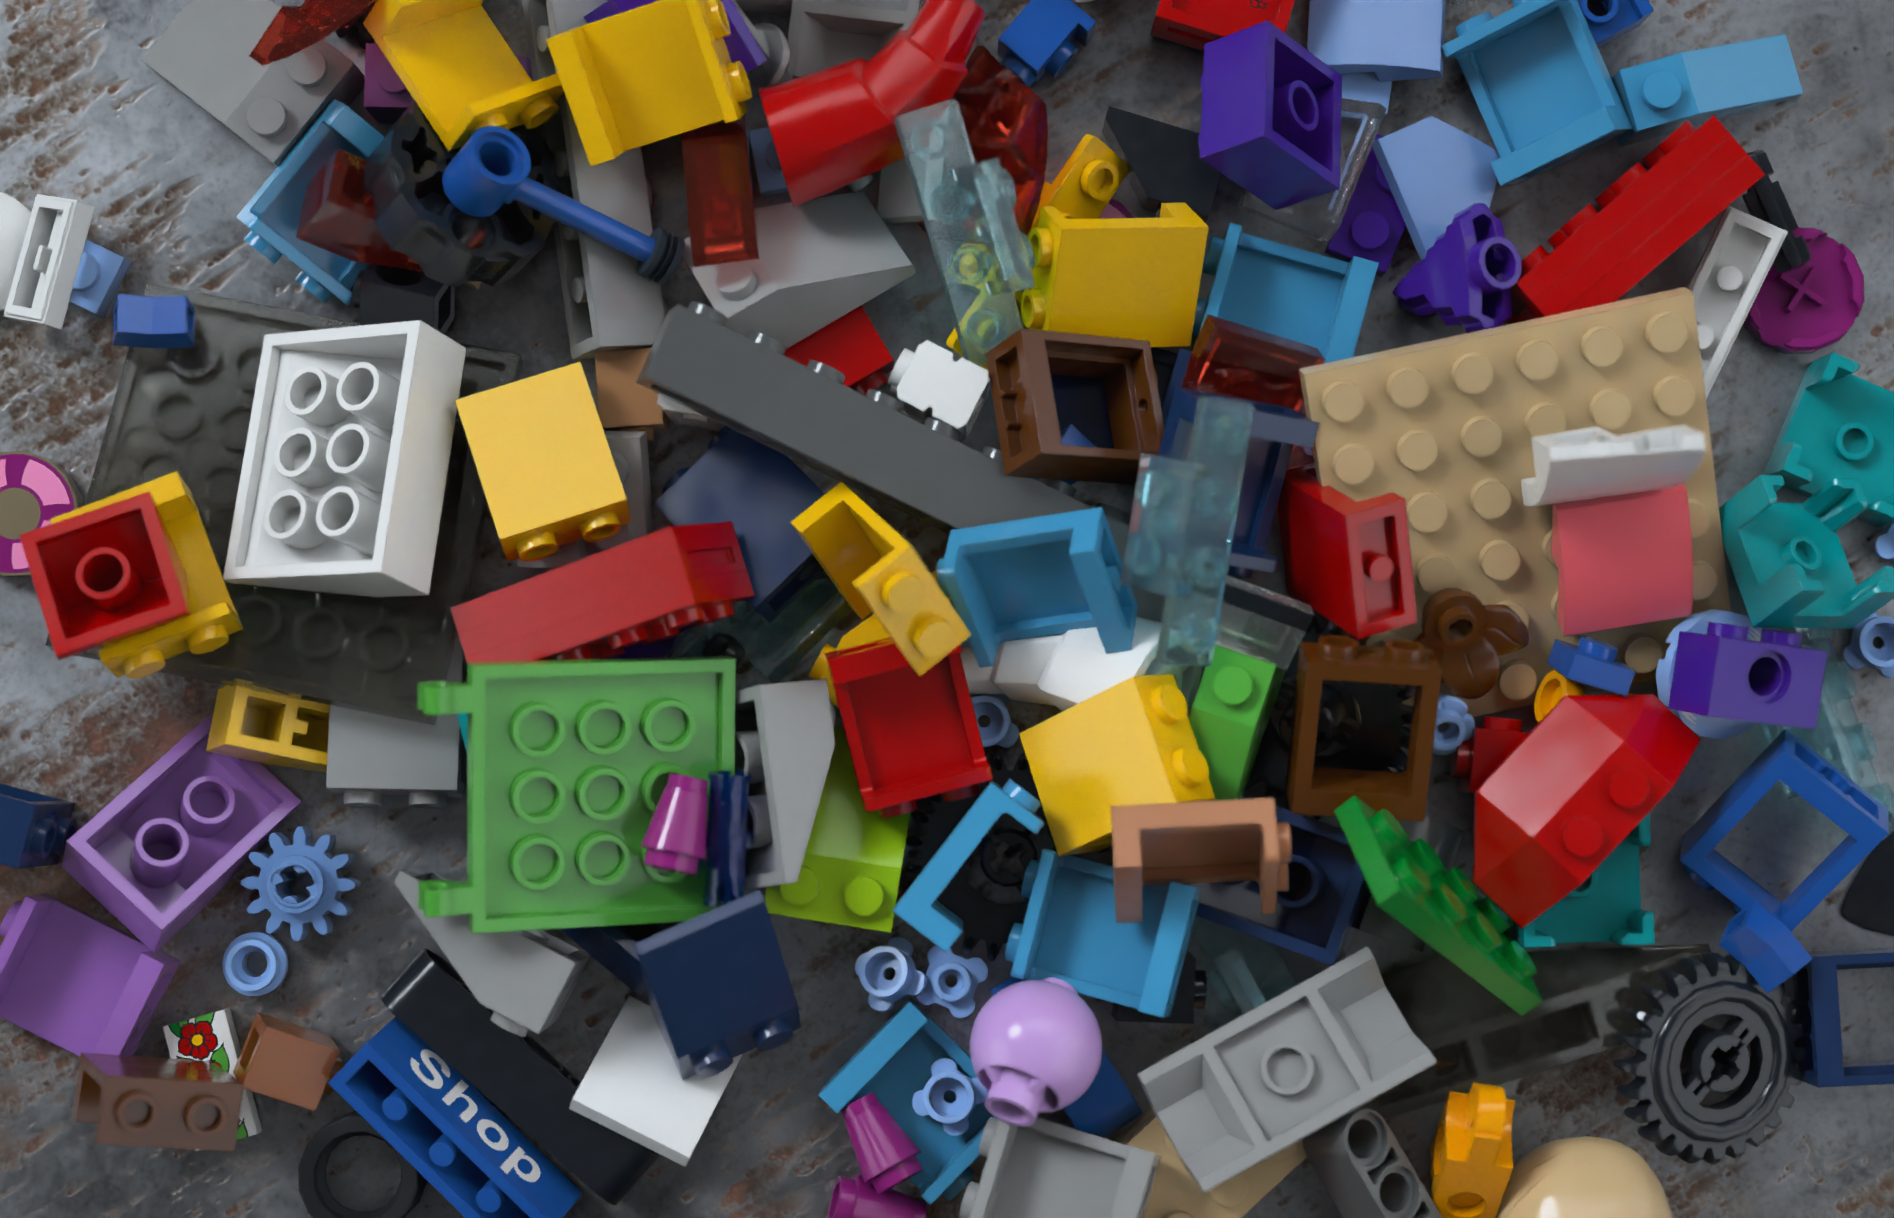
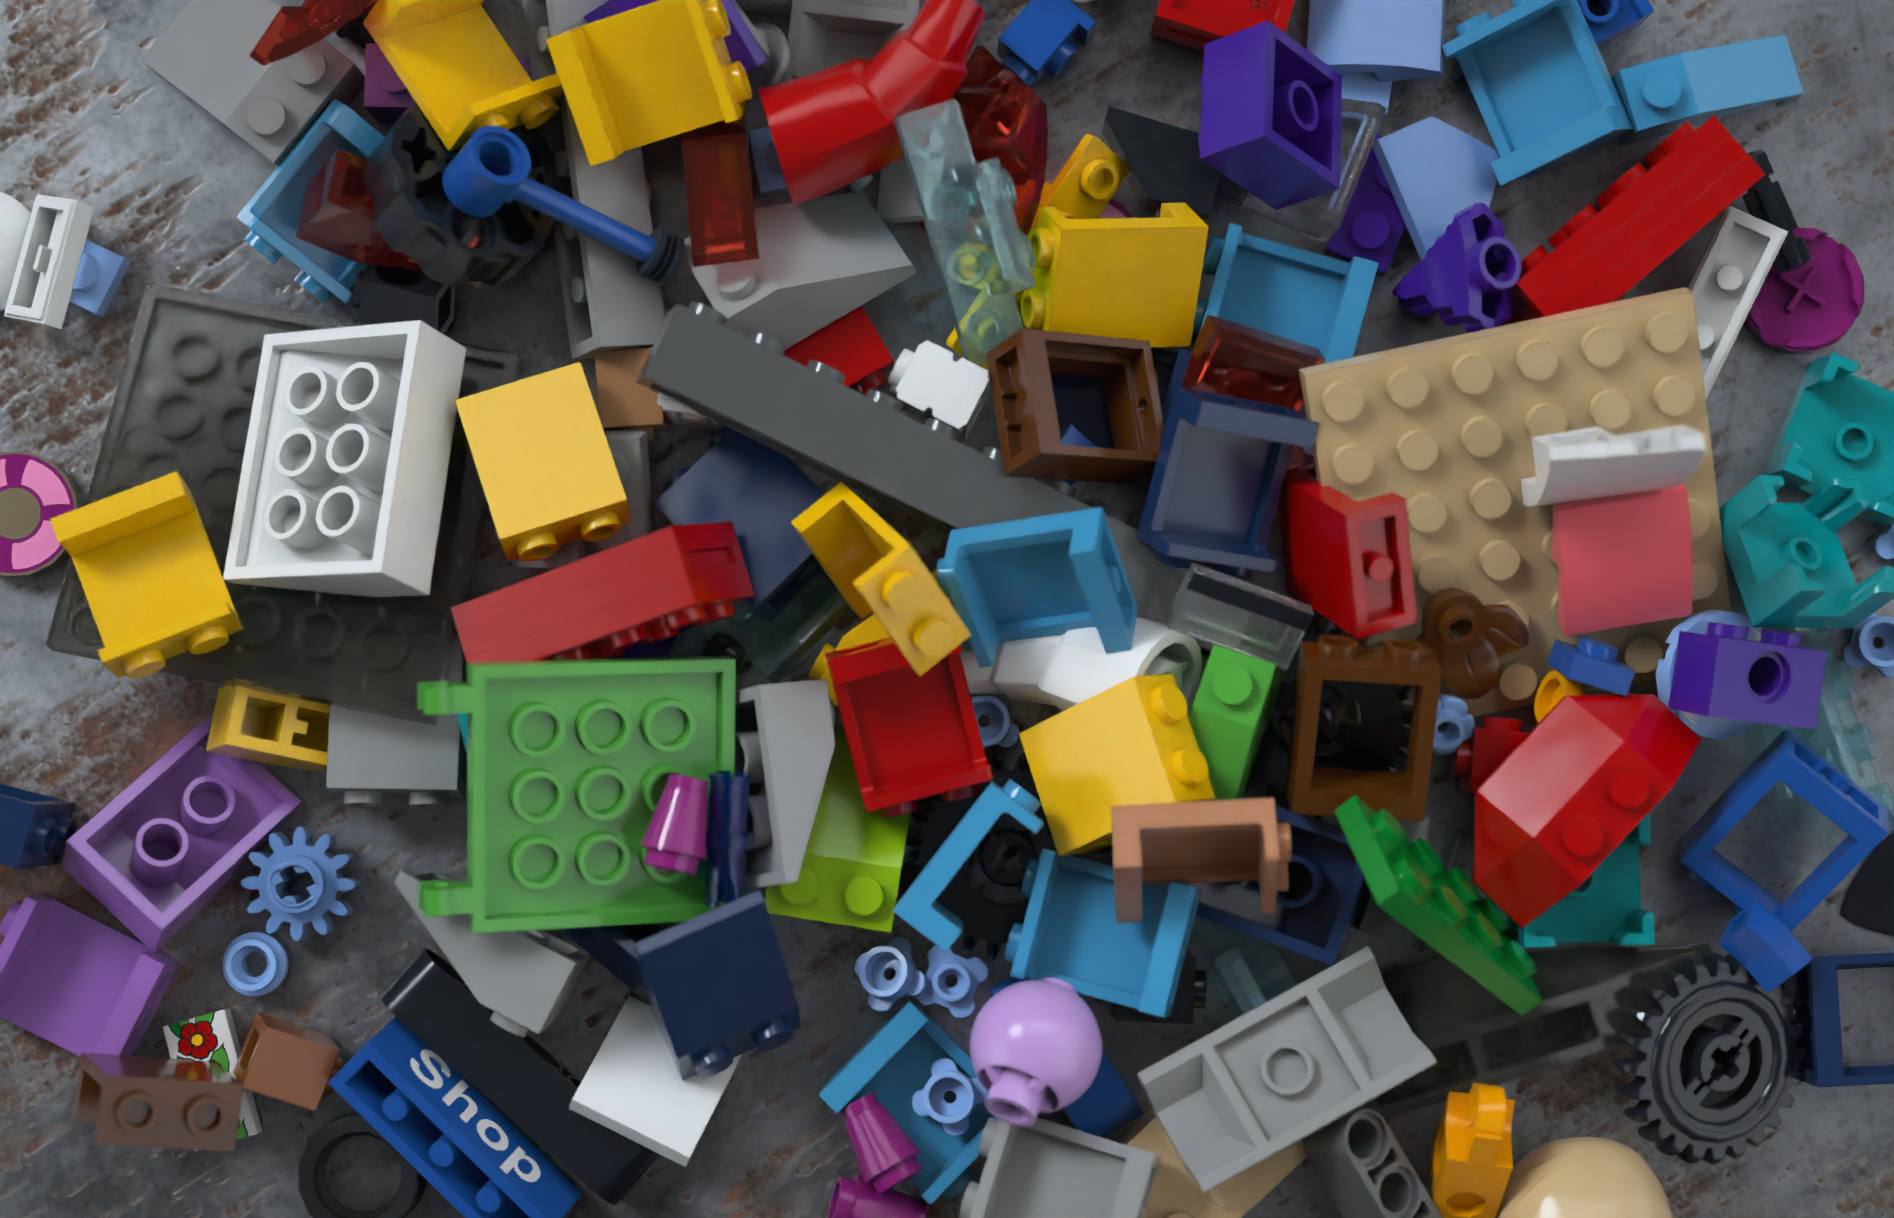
(106, 575): red slope -> none
(153, 321): blue piece -> none
(1186, 529): clear light blue bracket -> none

